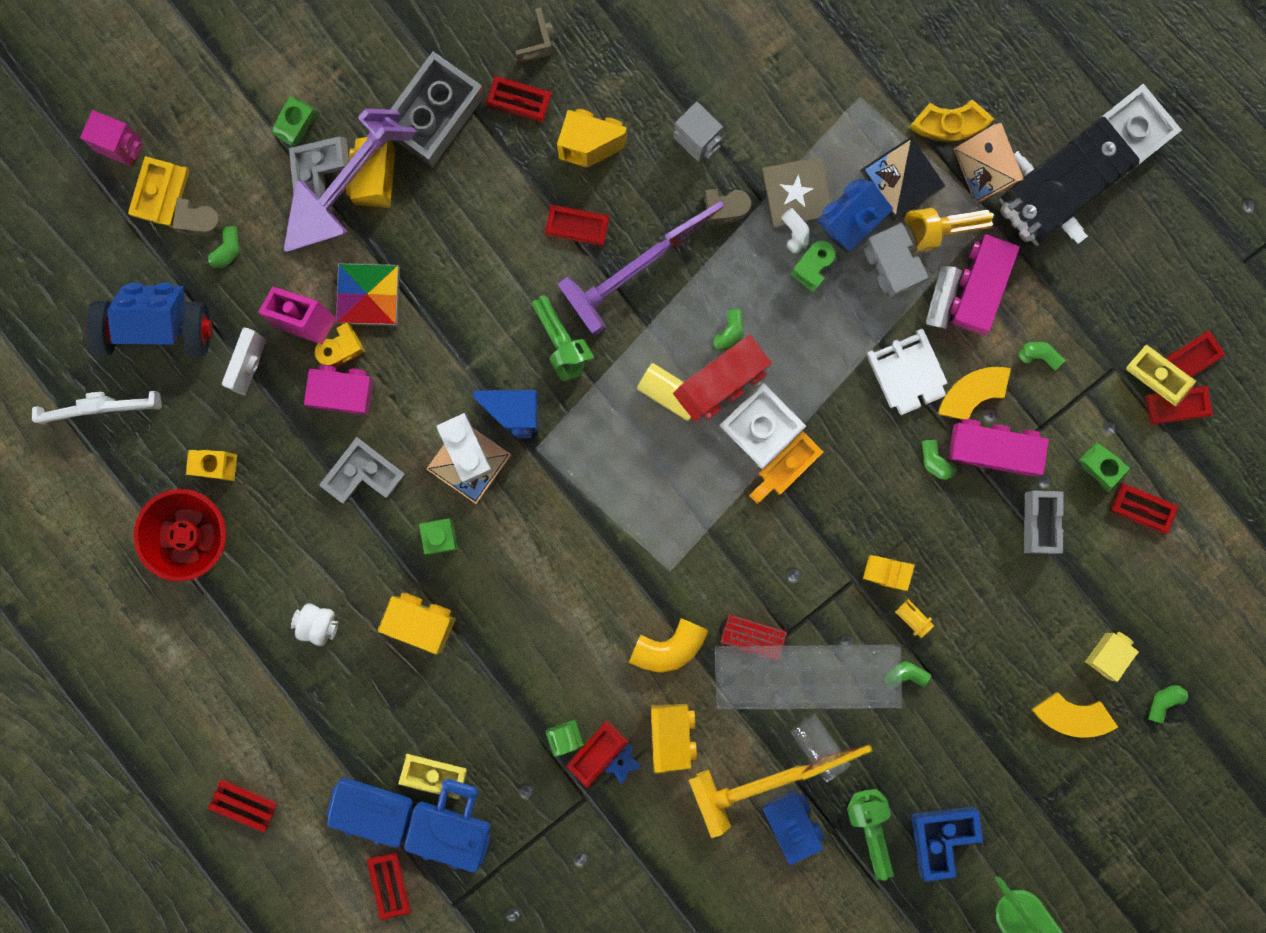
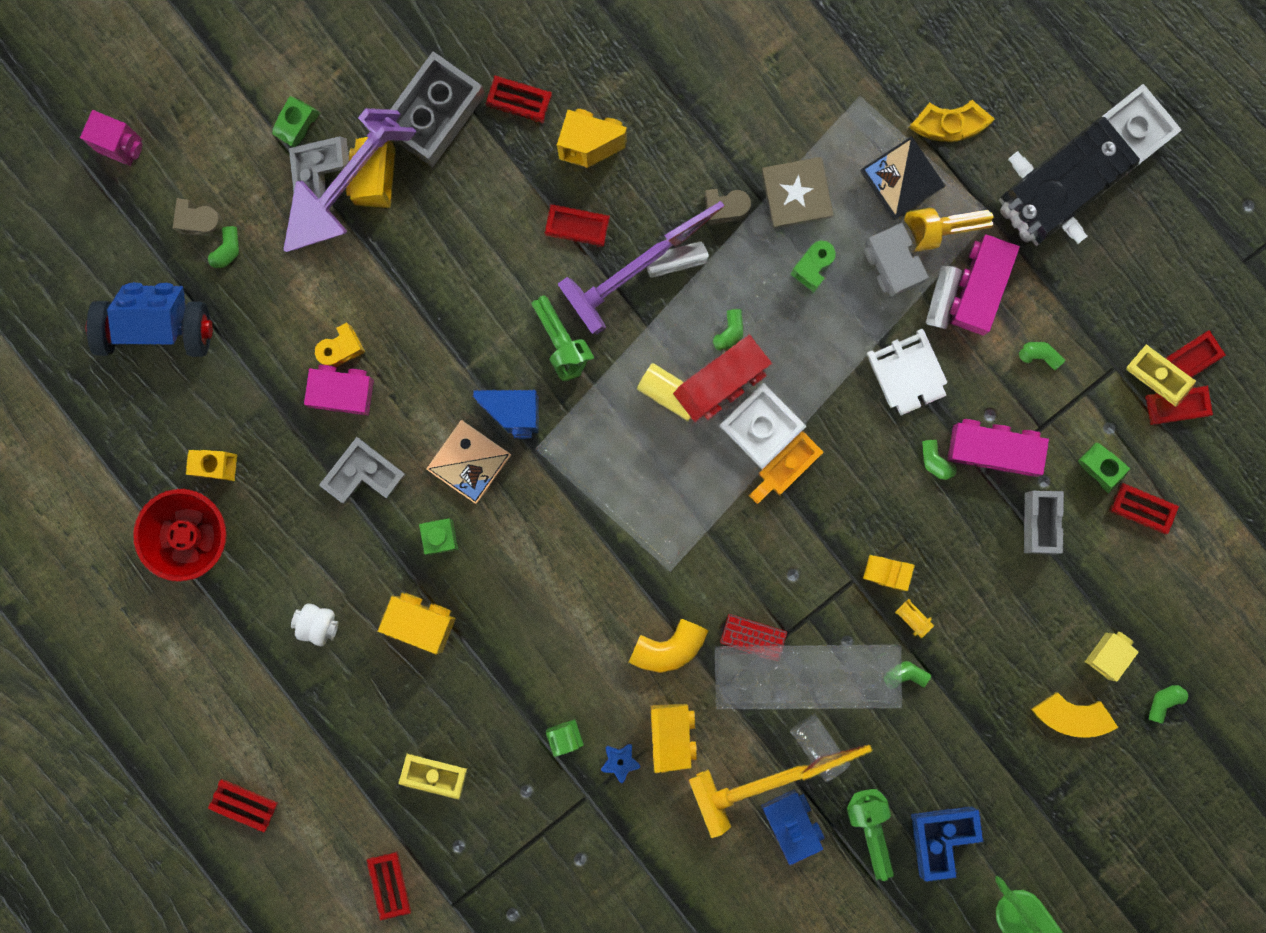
(96, 403): white plate -> none
(157, 191): yellow plate -> none
(244, 361): white plate -> none
(297, 315): dark pink brick -> none
(367, 294): tile -> none
(428, 828): blue piece -> none
(464, 448): white piece -> none
(541, 50): dark tan bracket -> none
(597, 754): red tile -> none
(679, 259): none -> white slope
(698, 132): light grey brick -> none
(799, 229): white arm -> none
(854, 214): blue brick -> none
(972, 390): yellow tile -> none
(988, 163): tile -> none

